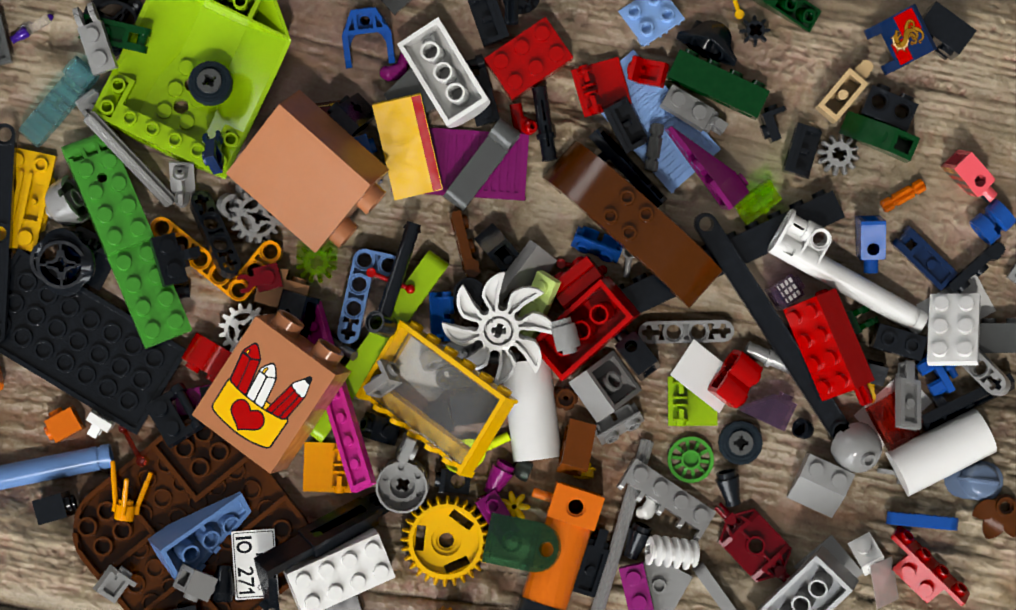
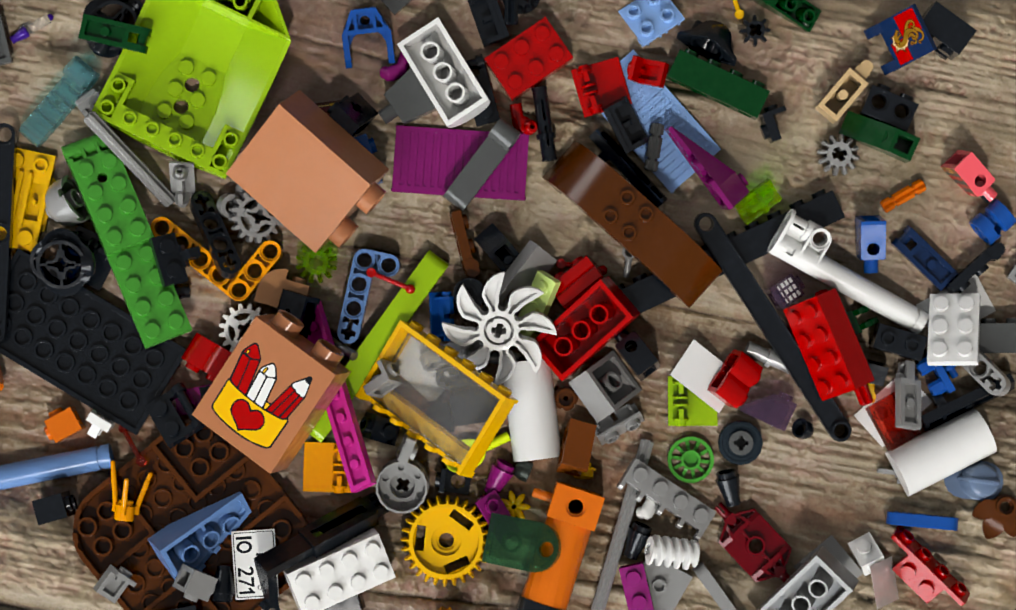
(95, 41): light grey hinge -> none
(213, 154): dark blue plate -> none
(214, 91): black wheel -> none
(265, 278): dark red plate -> none
(393, 285): black piece -> none
(407, 146): yellow tile -> none
(565, 335): light grey brick -> none
(586, 242): blue hinge -> none
(593, 563): black hinge -> none
(685, 329): light grey beam -> none
(692, 111): light grey hinge -> none
(802, 150): black hinge -> none
(820, 485): light grey slope -> none
(857, 448): light grey cylinder -> none

